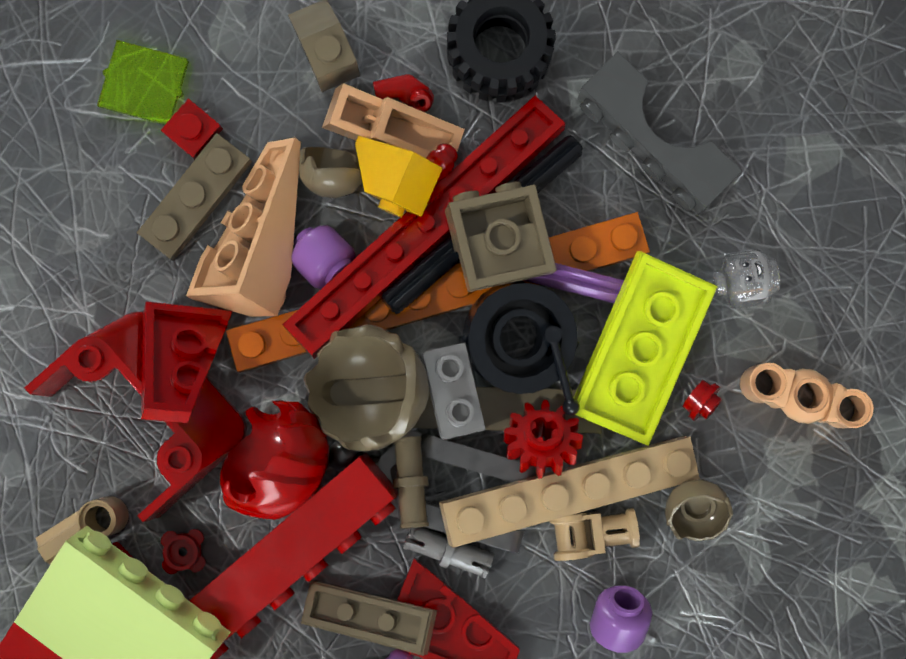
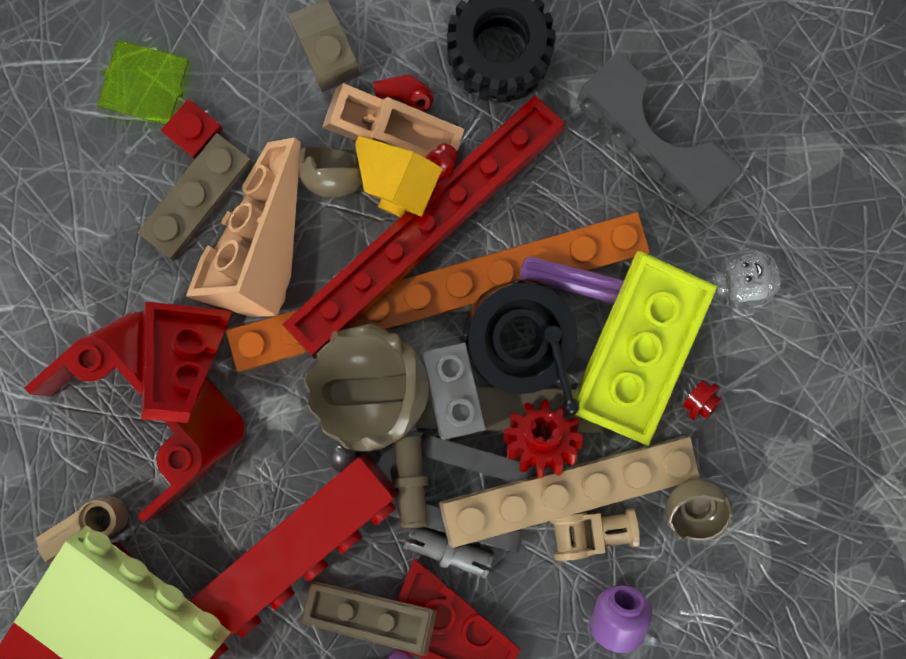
(174, 560): red plate -> none
(276, 463): red piece -> none
(321, 254): medium lavender head -> none
(444, 257): black axle -> none
(500, 236): dark tan plate -> none
(825, 400): light nougat piece -> none

